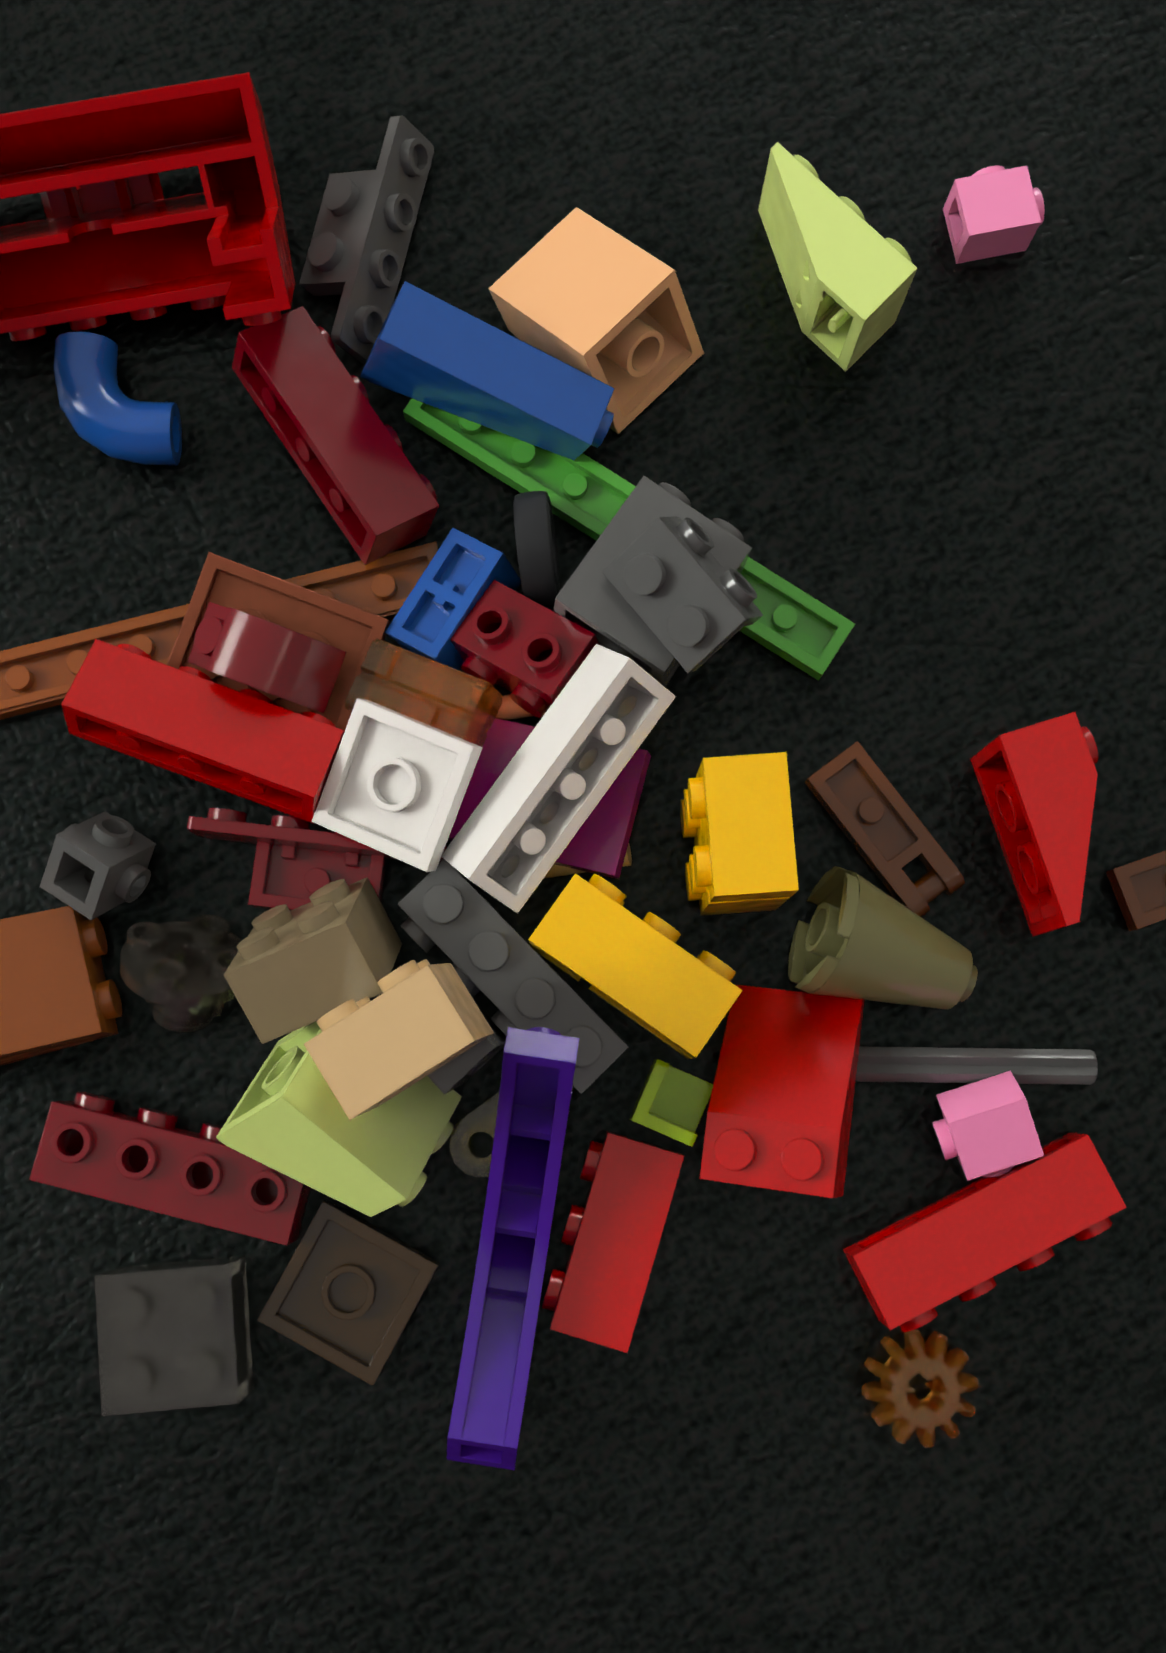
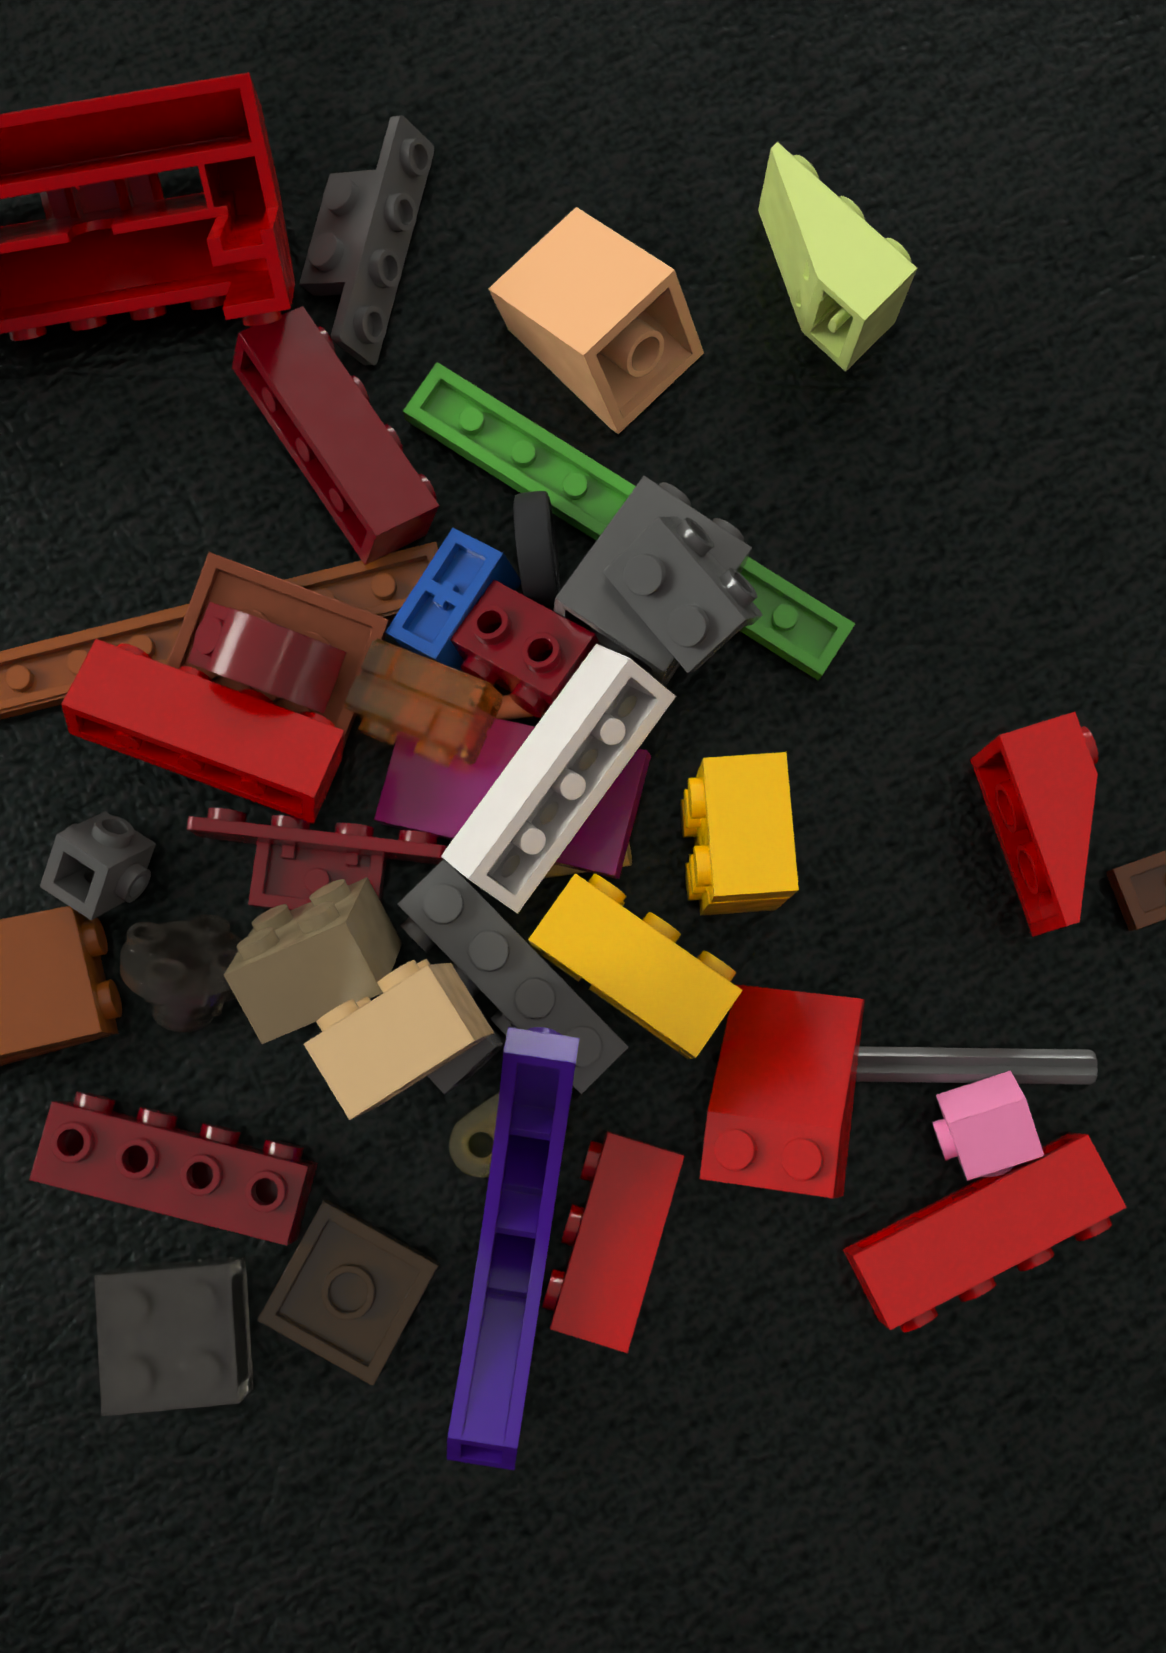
(102, 413): blue cylinder -> none
(302, 1131): yellowish green slope -> none
(396, 784): white plate -> none
(486, 376): blue slope -> none
(672, 1102): lime panel -> none
(876, 949): olive cone -> none
(883, 828): reddish brown plate -> none
(908, 1411): clear orange gear -> none
(993, 213): bright pink brick -> none

